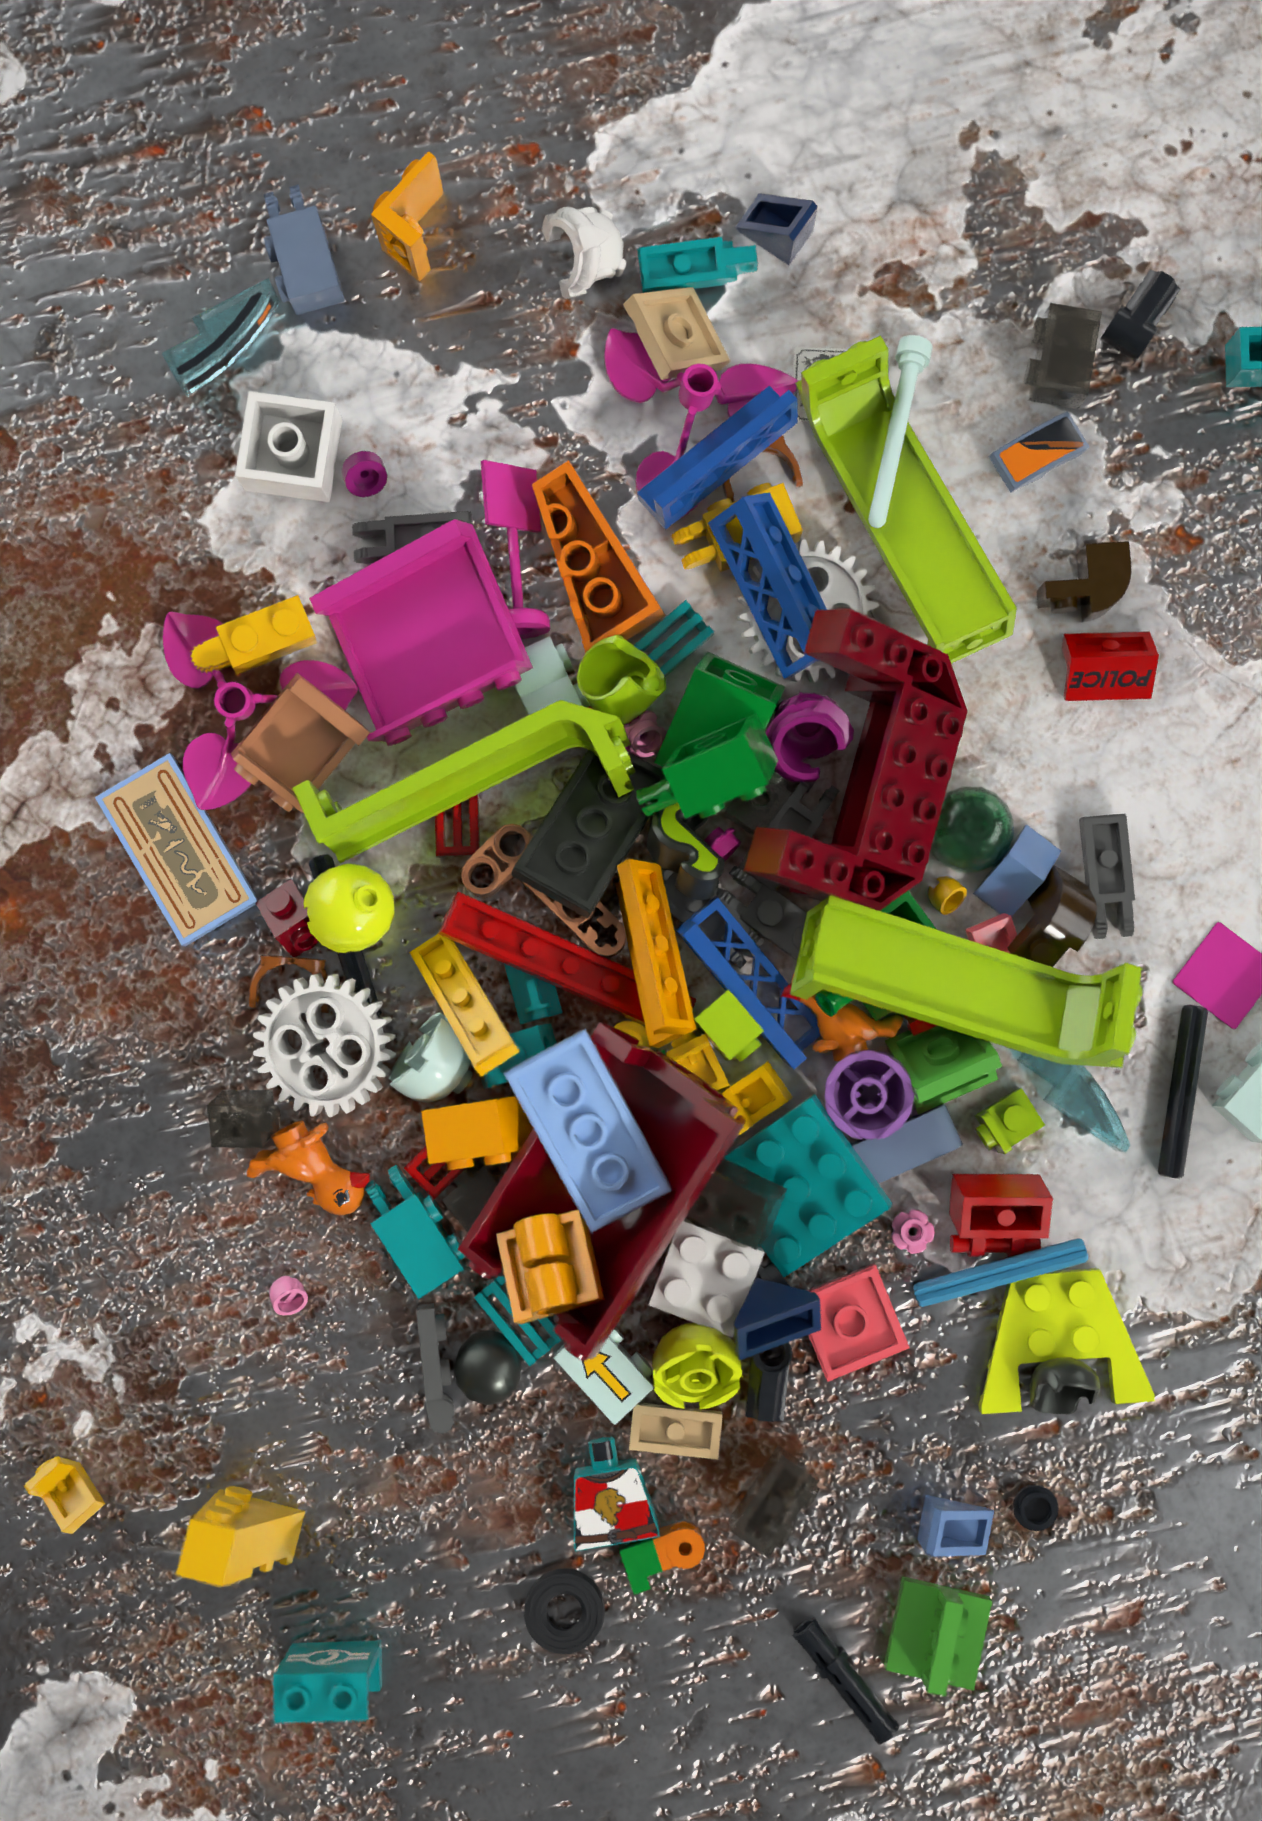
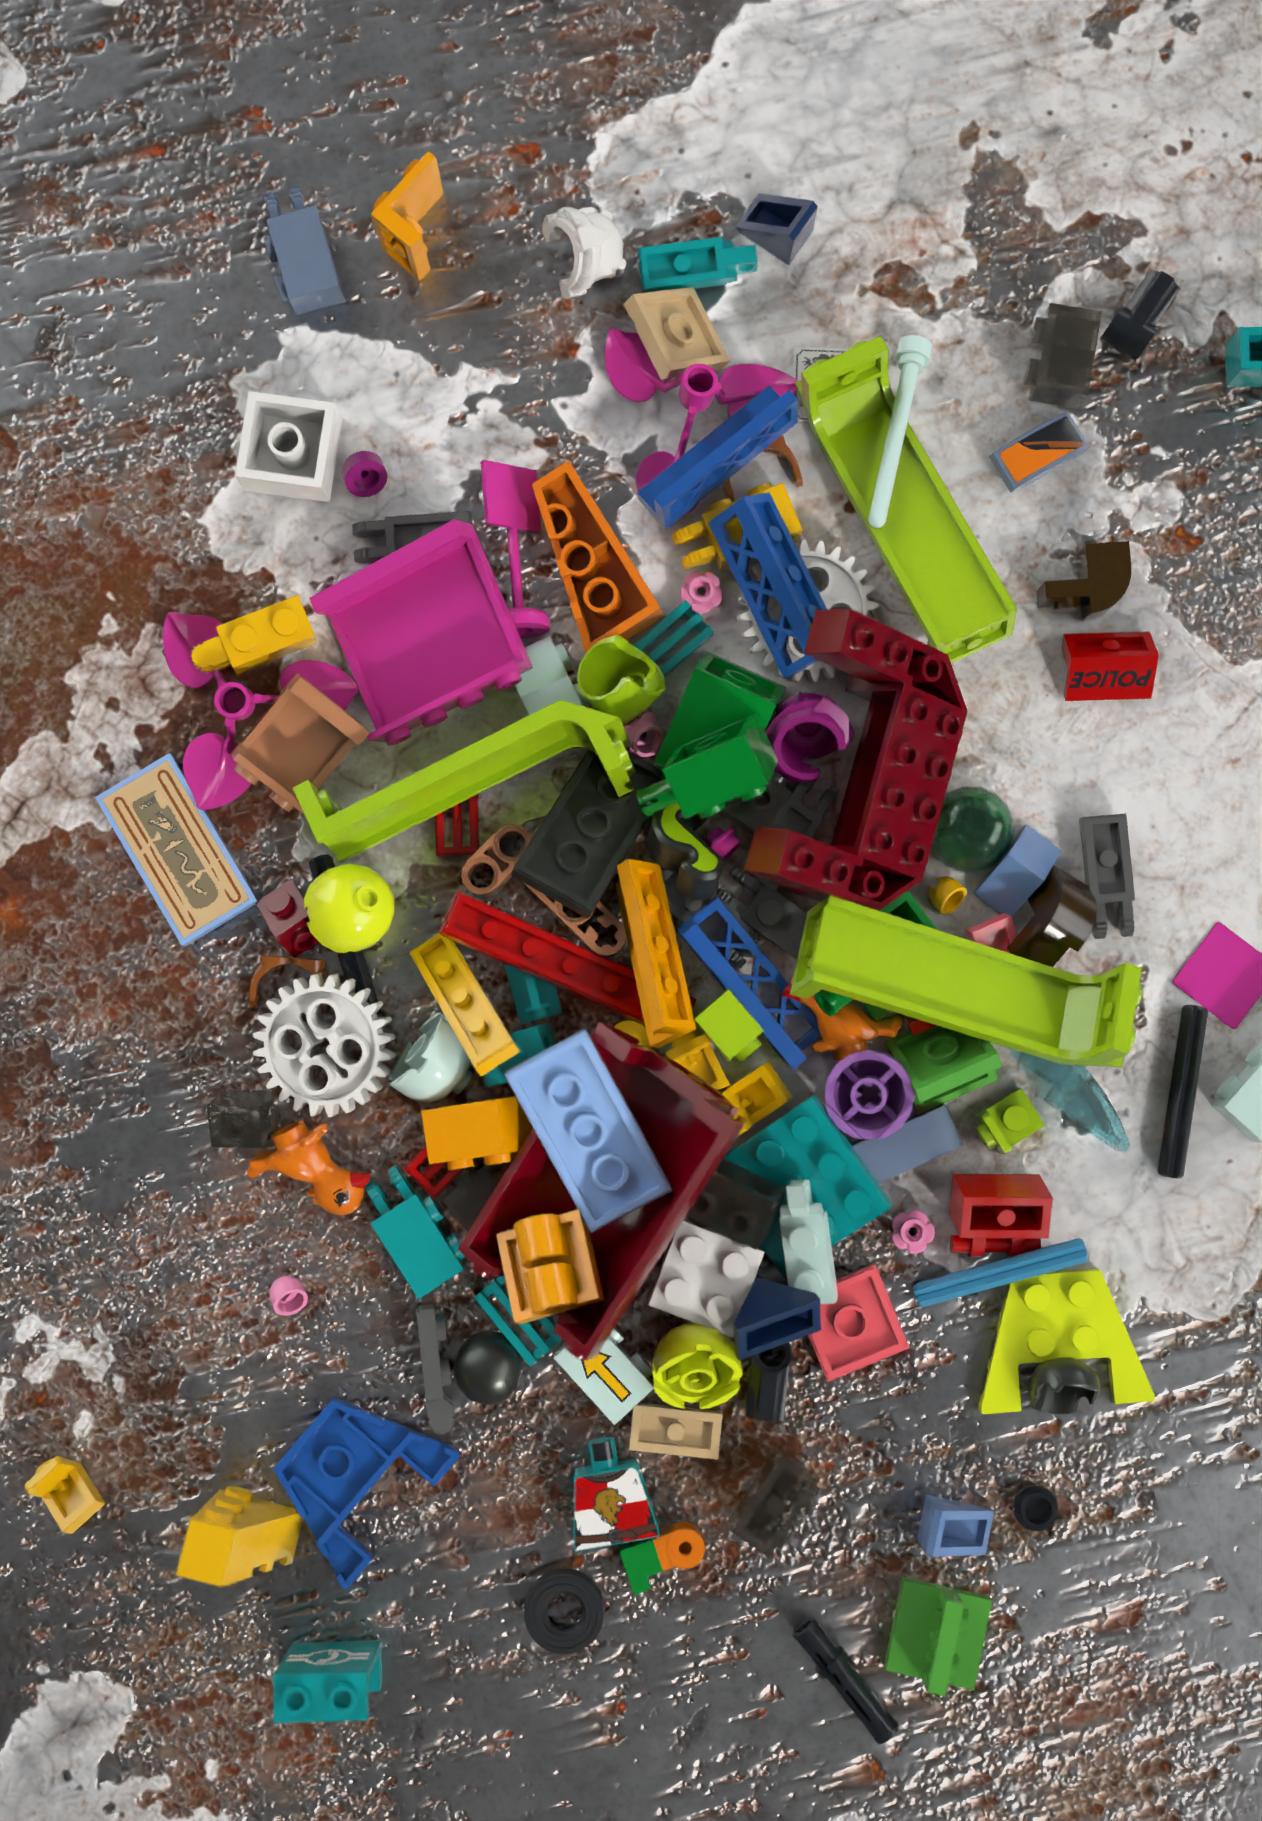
(223, 337): clear light blue slope -> none
(337, 1466): none -> blue wing
(704, 602): none -> bright pink plate
(807, 1243): none -> light aqua hinge

